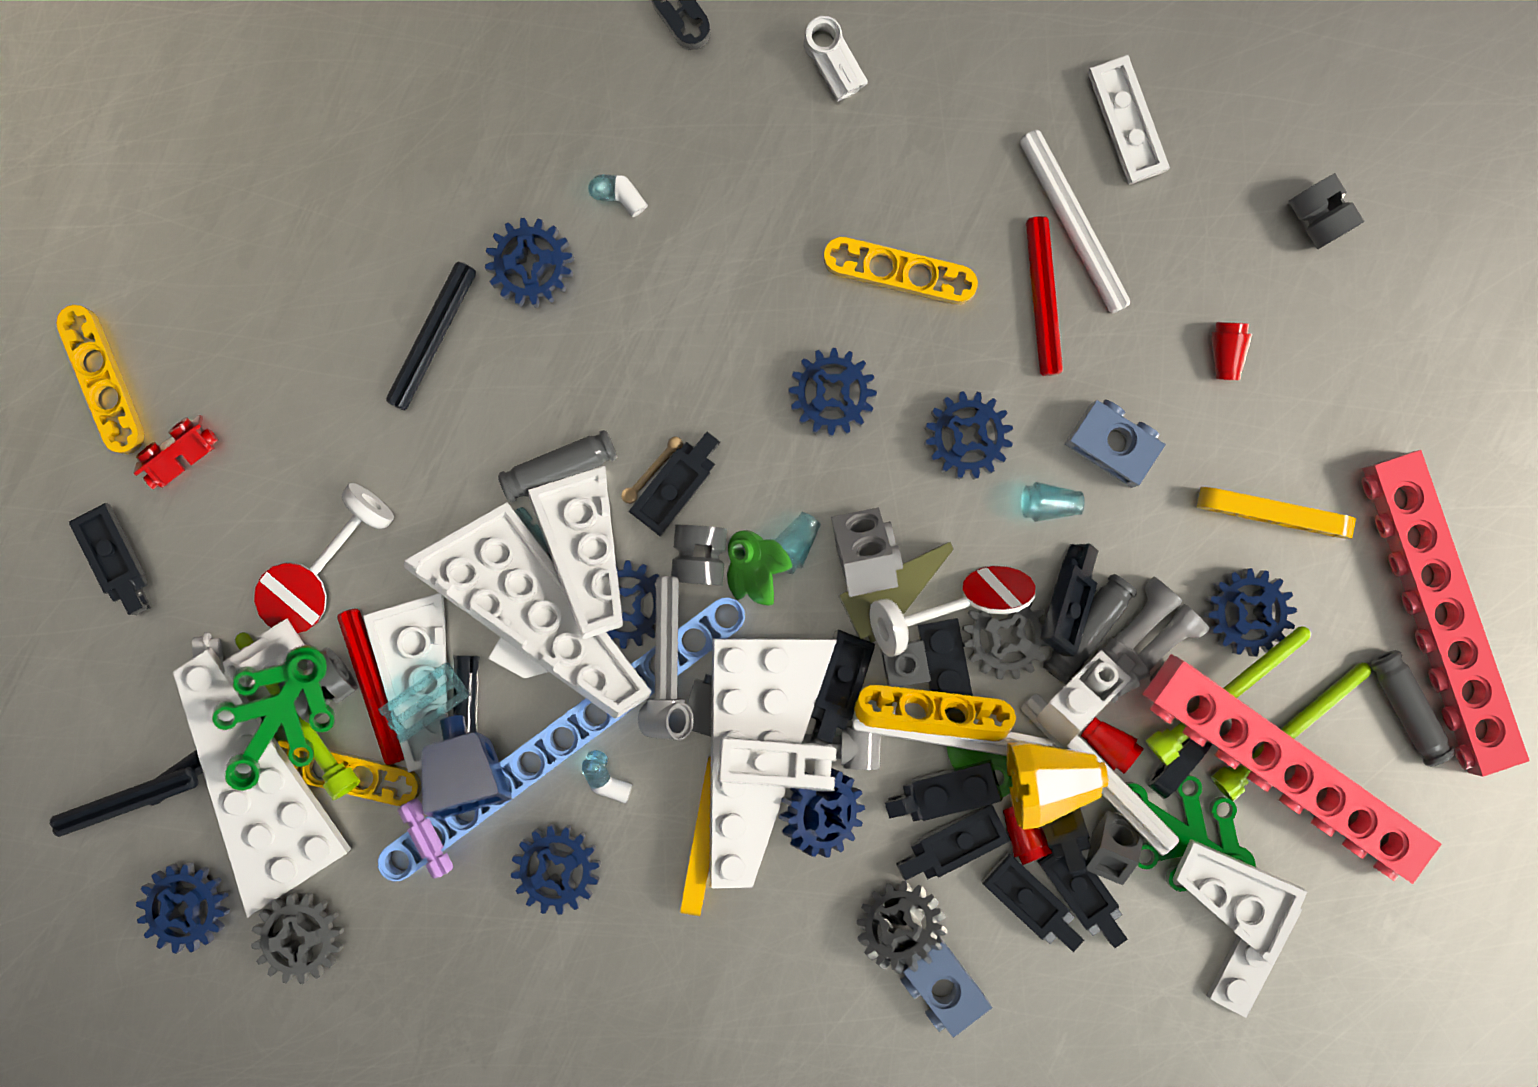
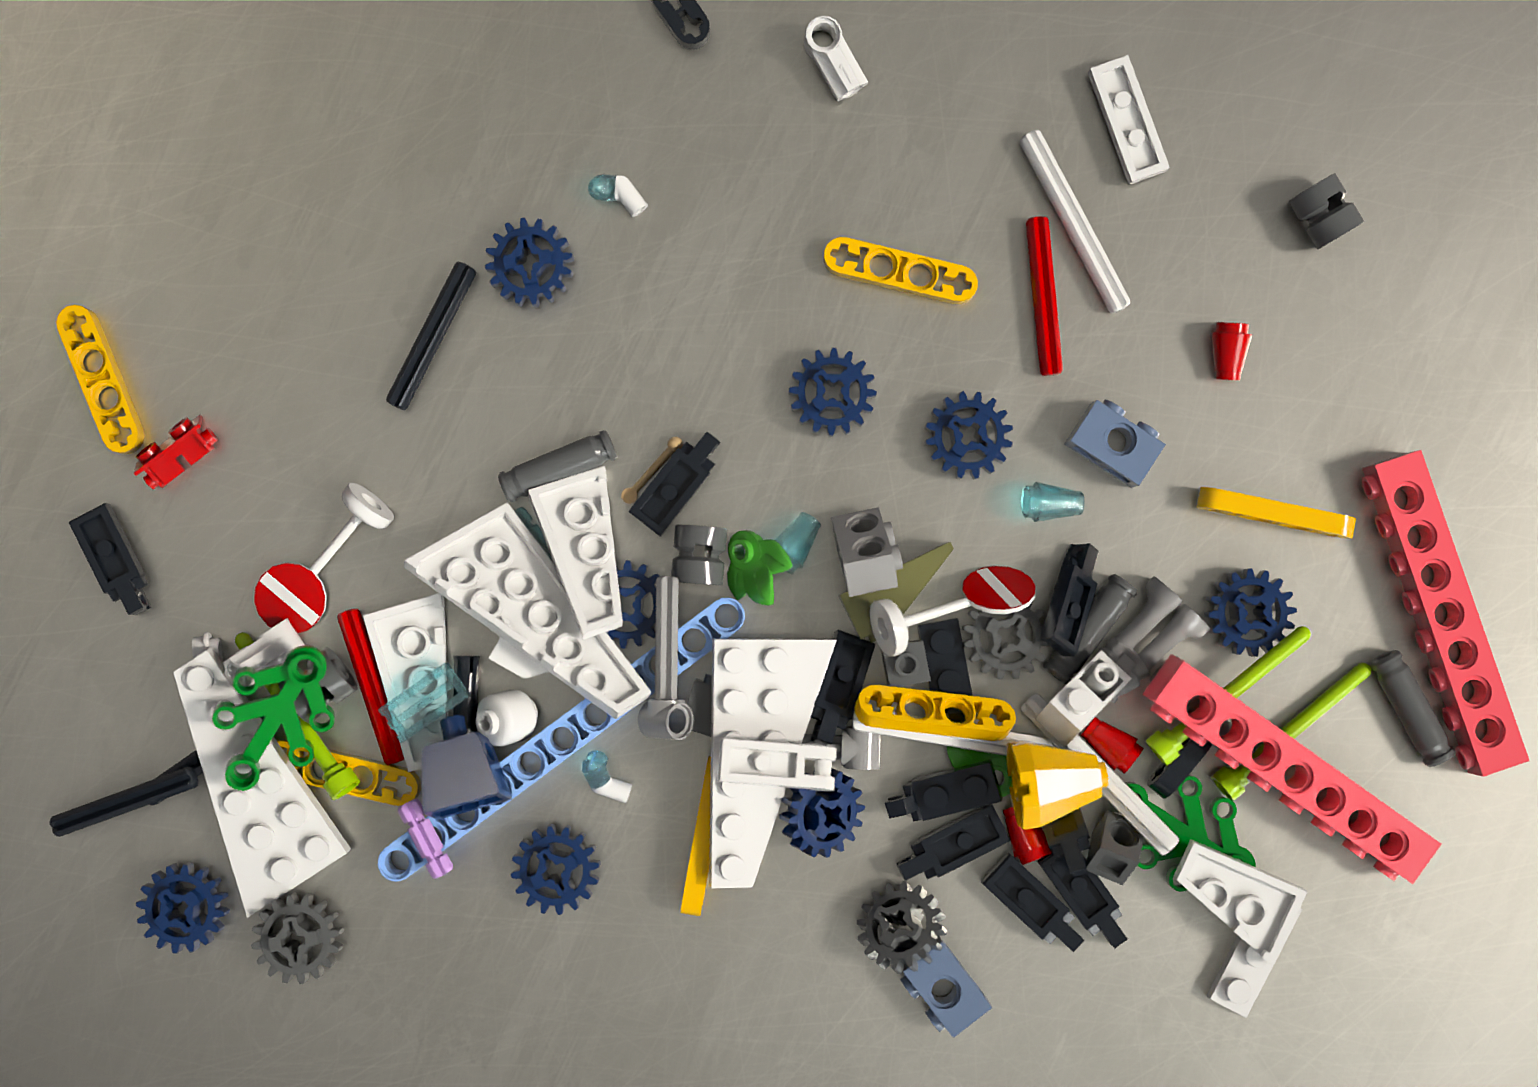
(506, 717): none -> white head

